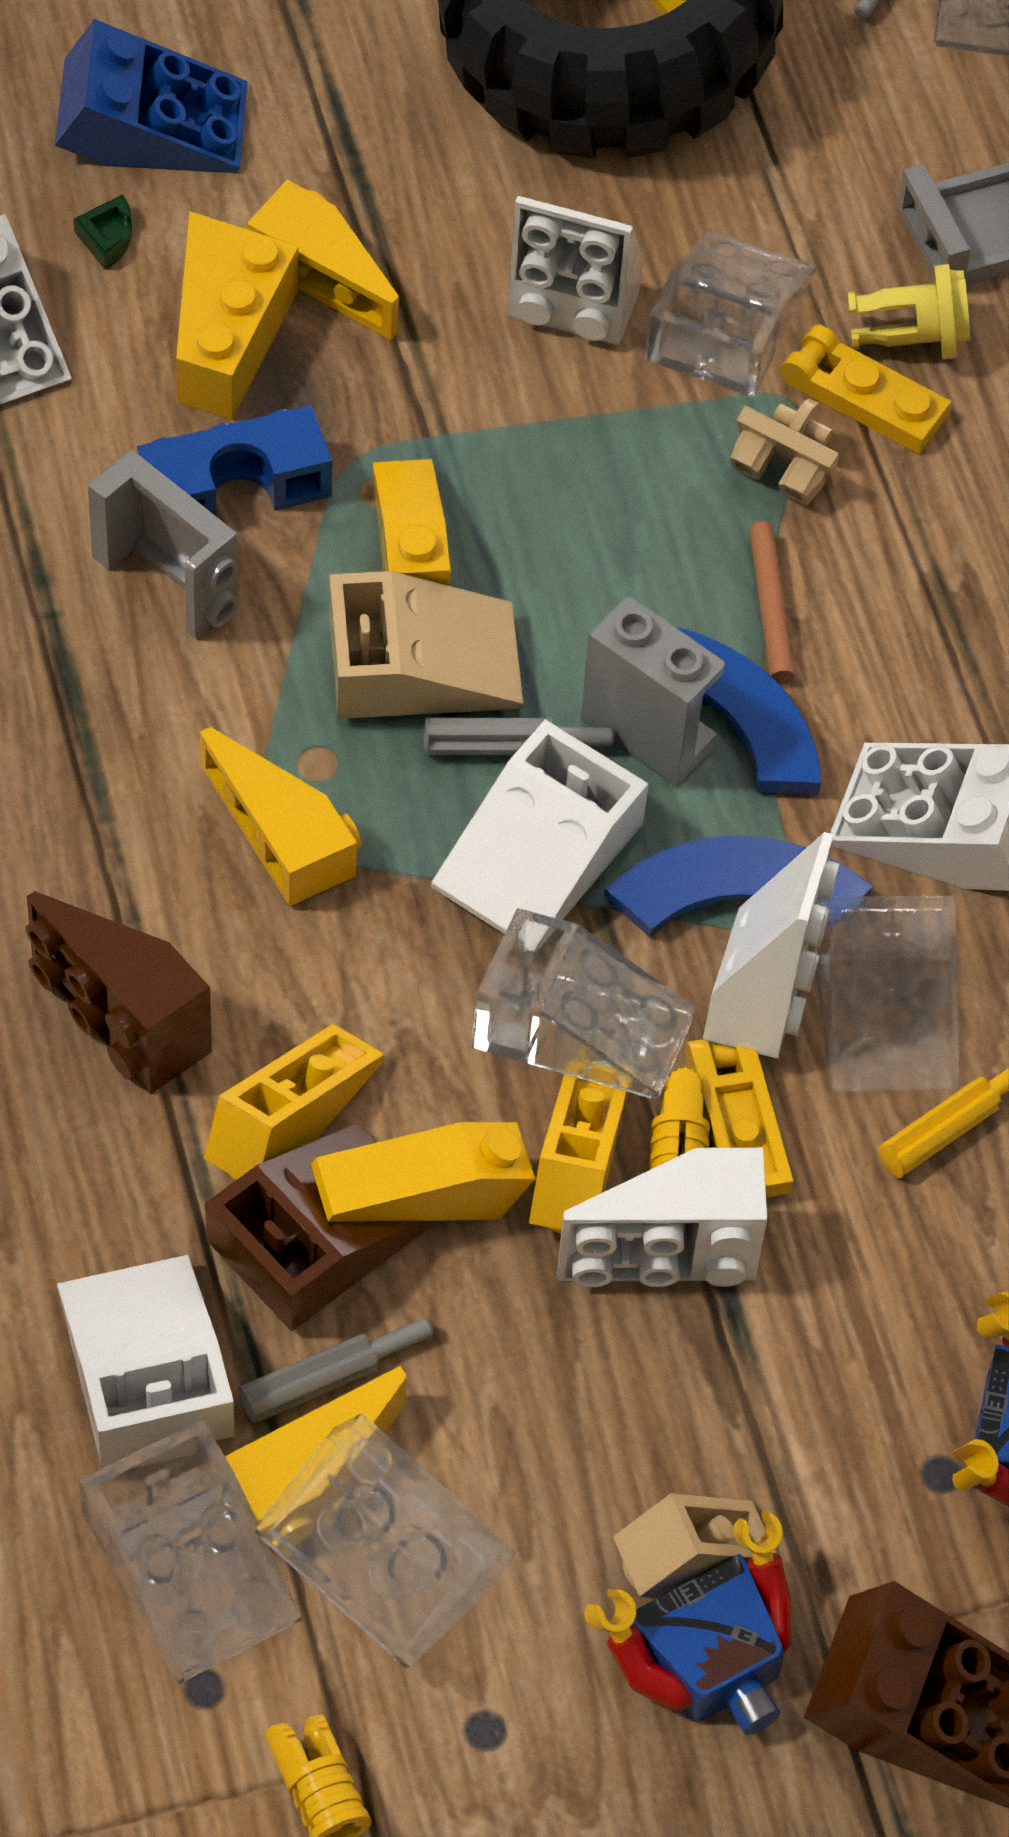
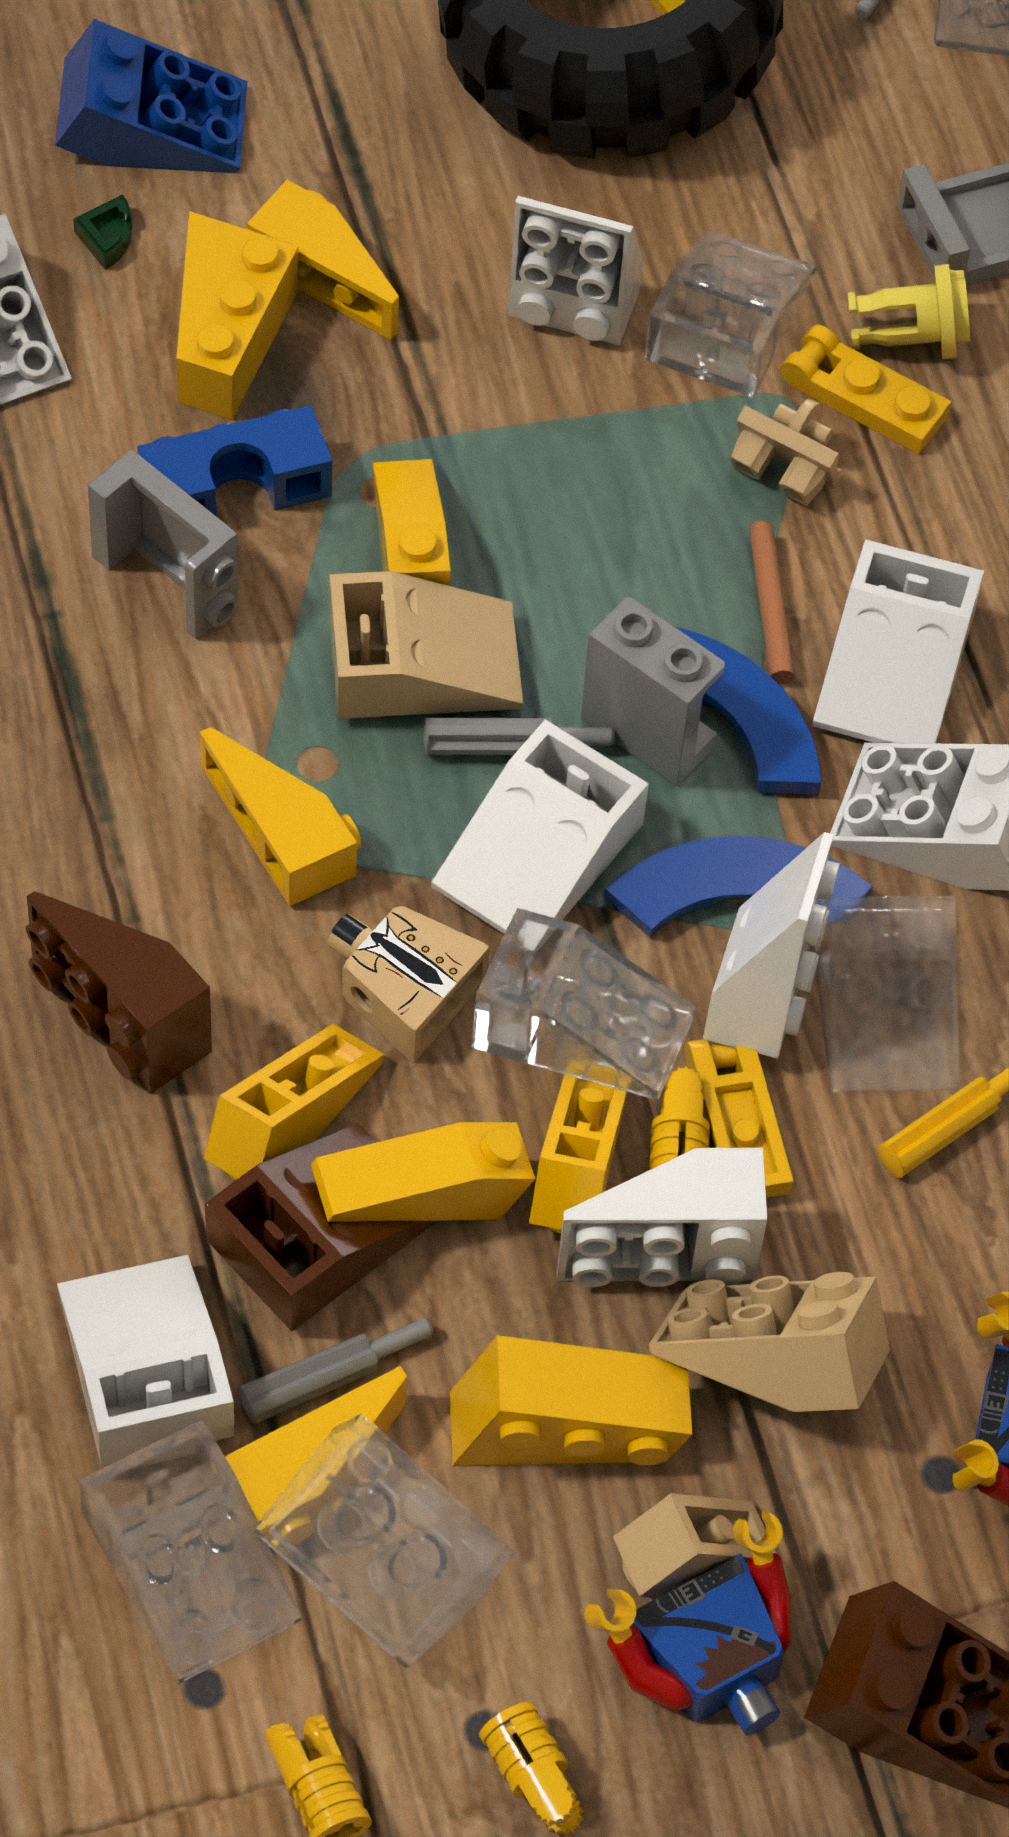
(408, 975): none -> tan torso
(542, 1779): none -> yellow hinge
(567, 1406): none -> yellow wedge
(781, 1339): none -> tan slope
(898, 646): none -> white slope

